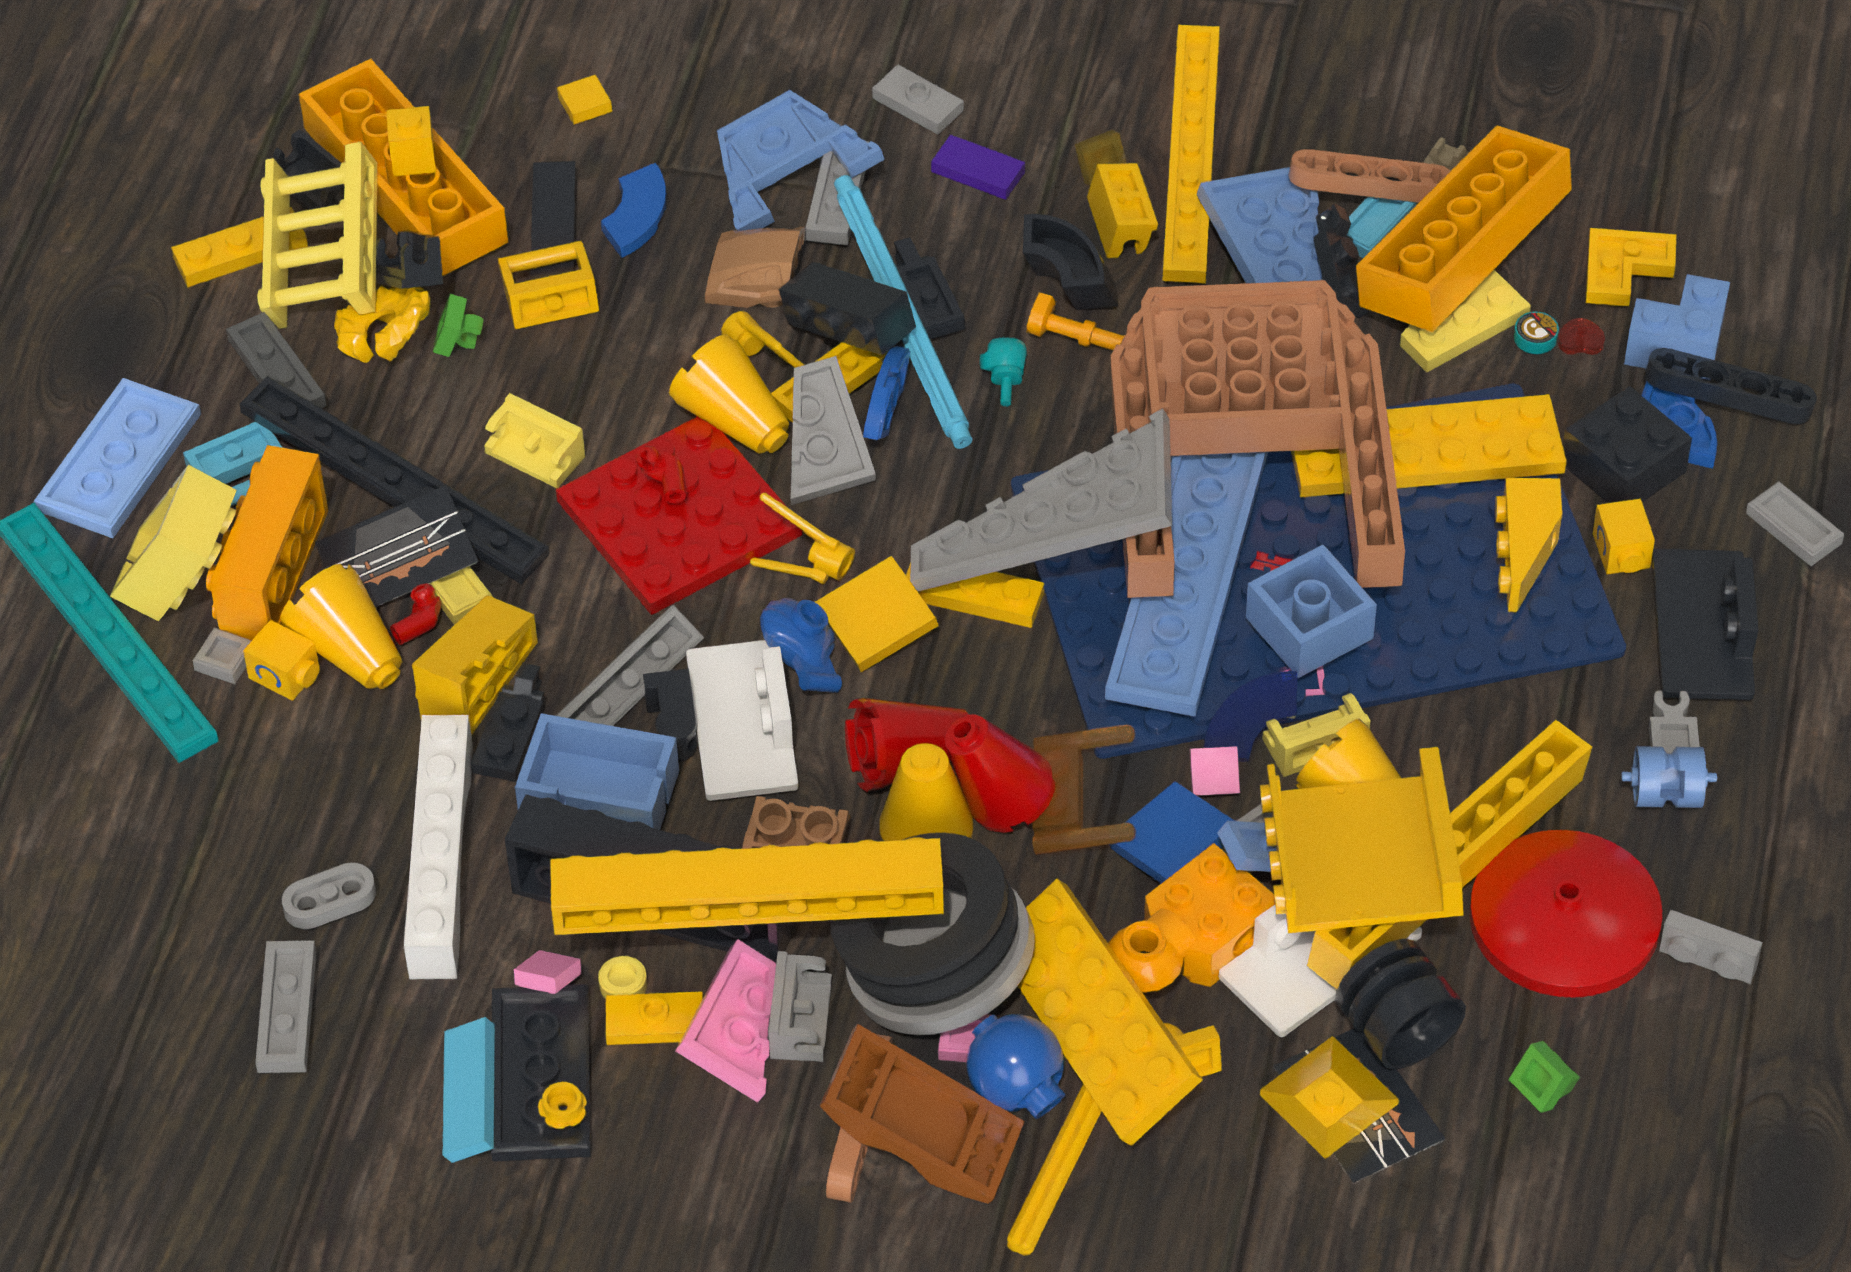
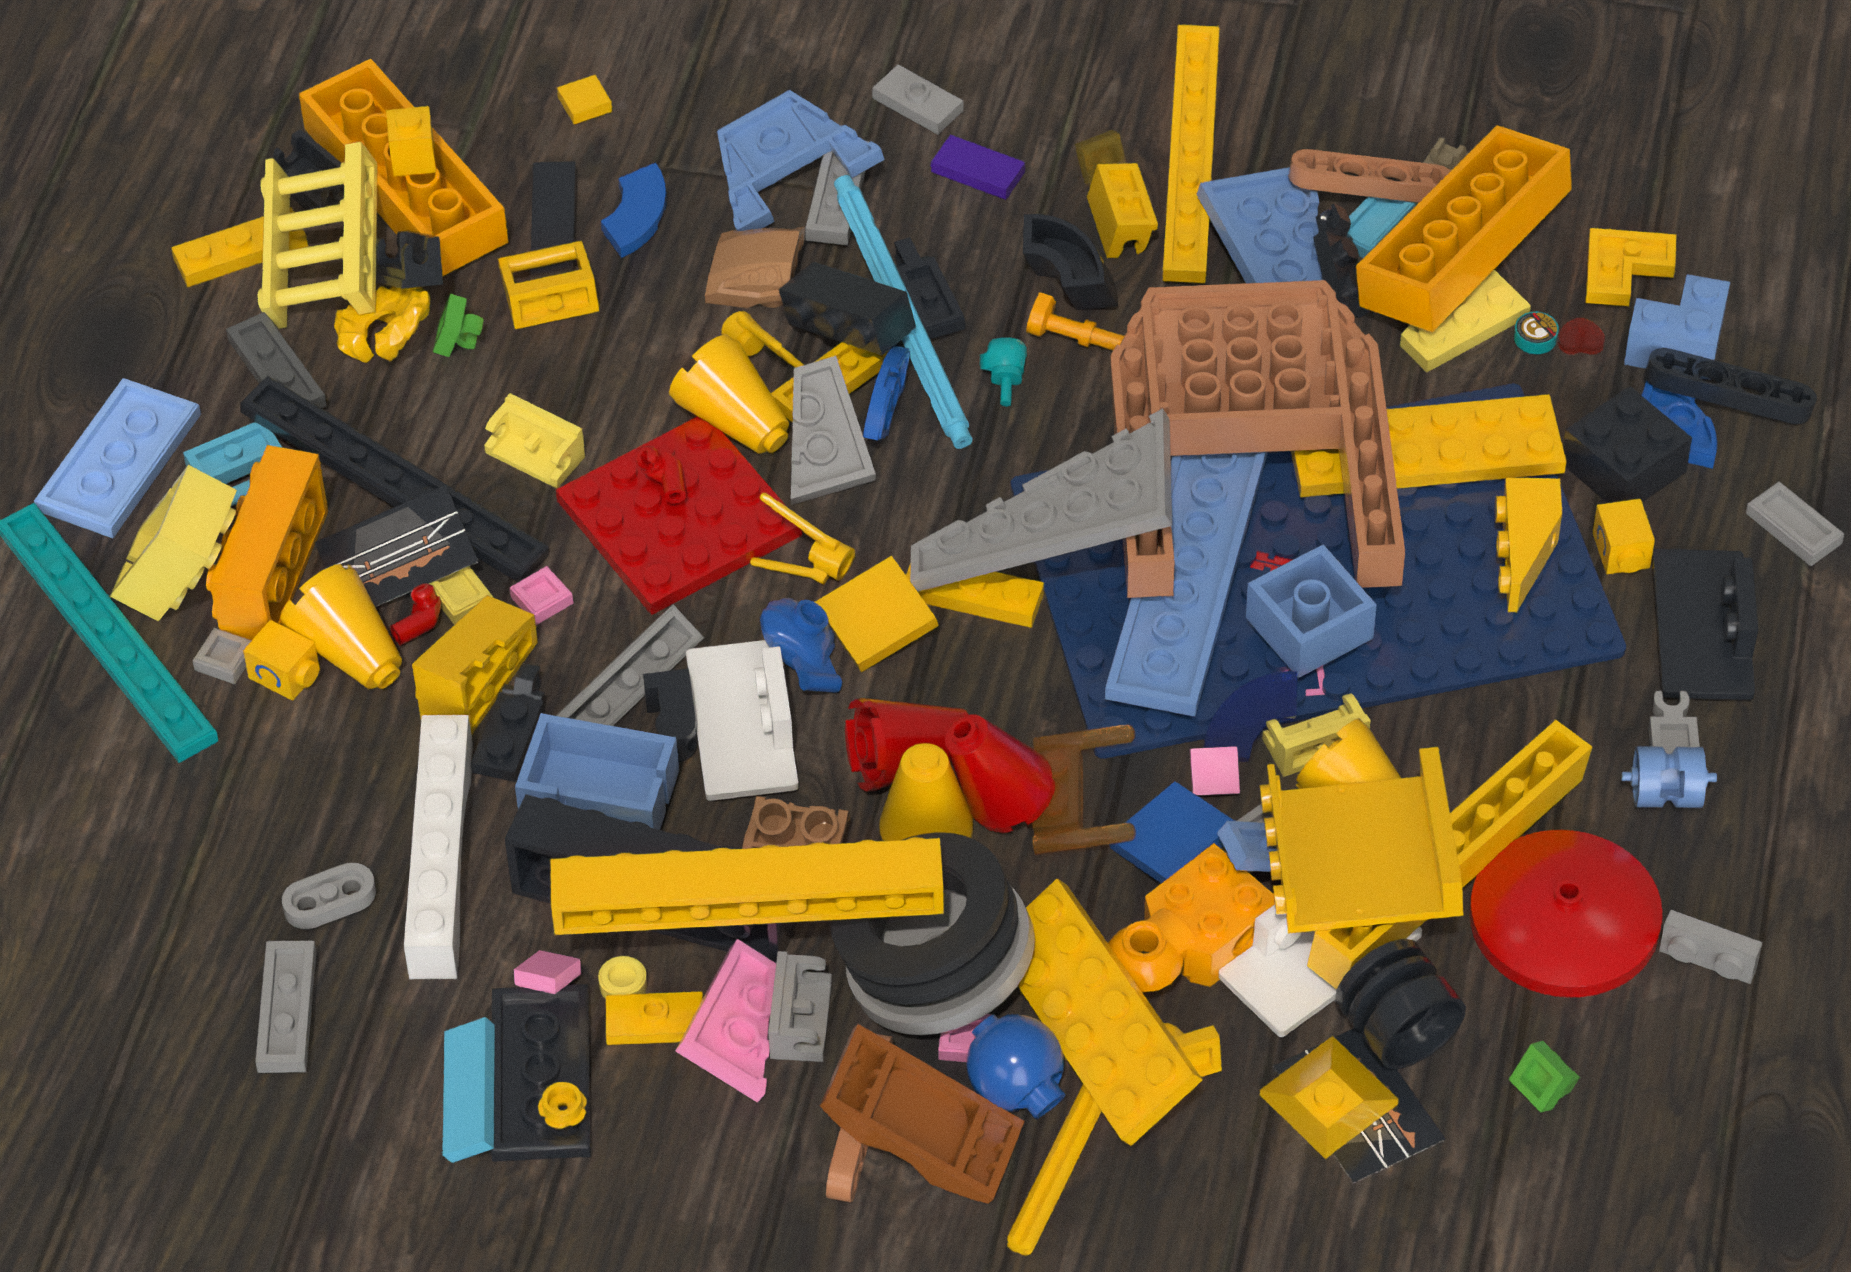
(541, 594): none -> bright pink tile

